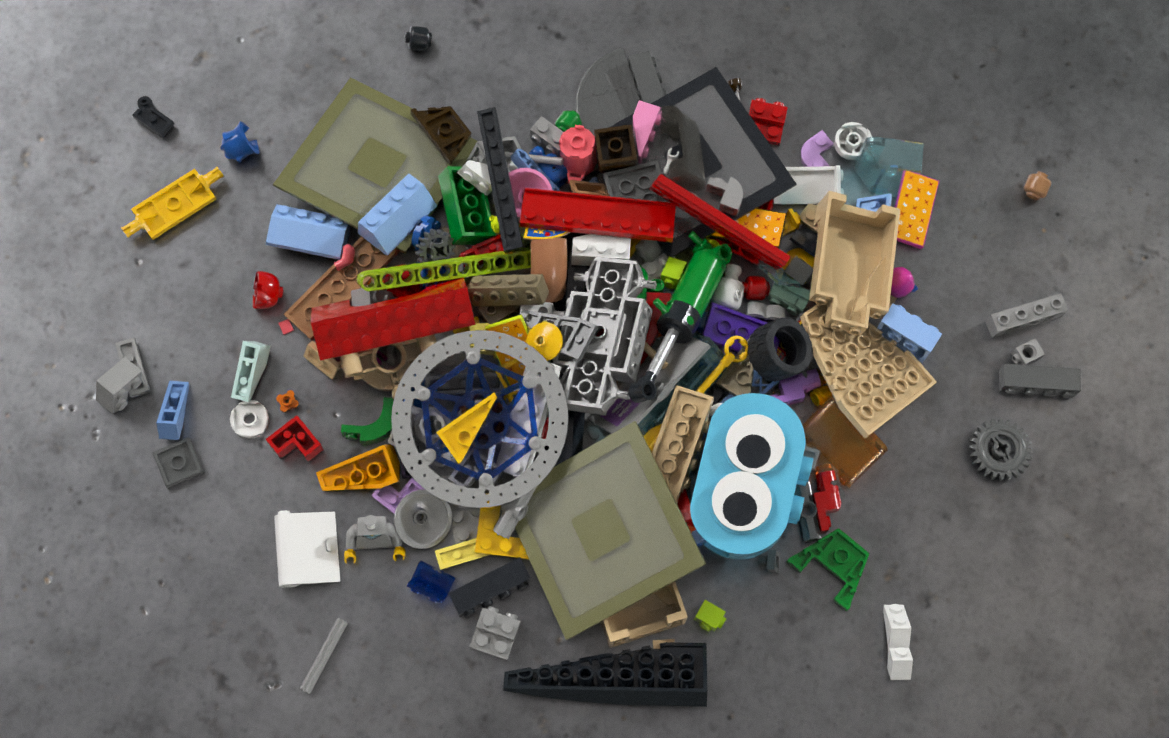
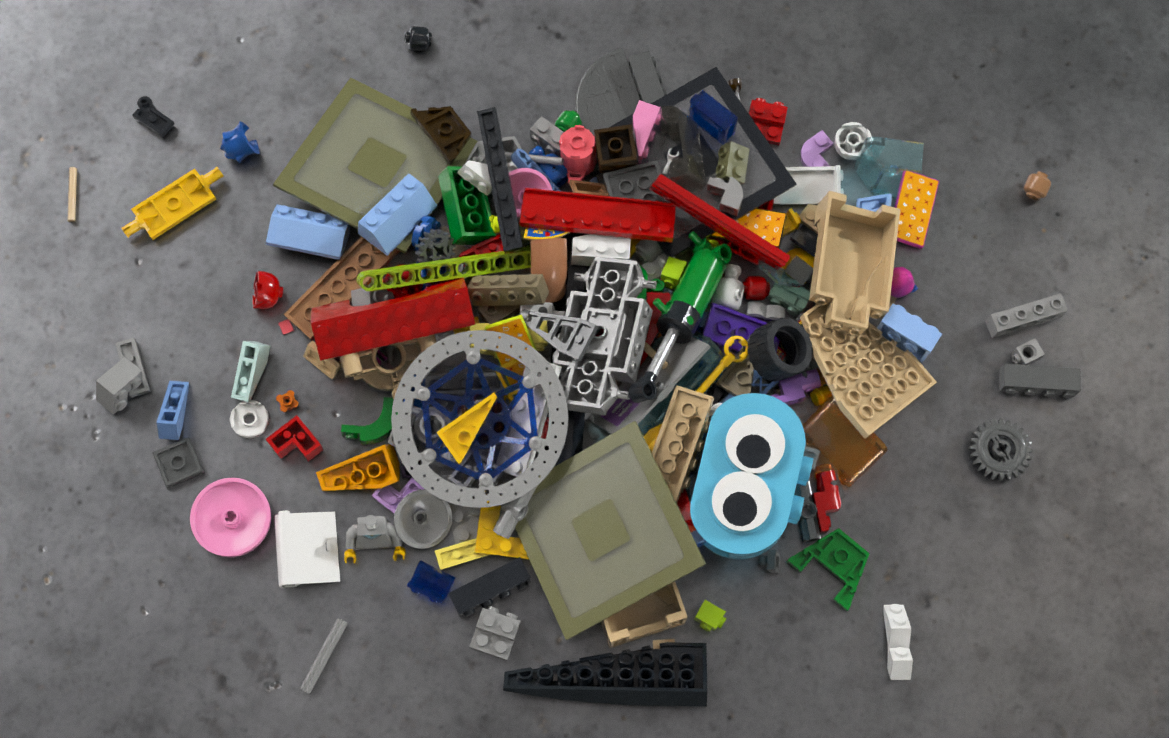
(72, 194): none -> tan bar
(230, 517): none -> bright pink dish
(347, 257): coral arm -> none
(551, 337): yellow dish -> none
(713, 117): none -> clear blue window
(732, 162): none -> olive bracket

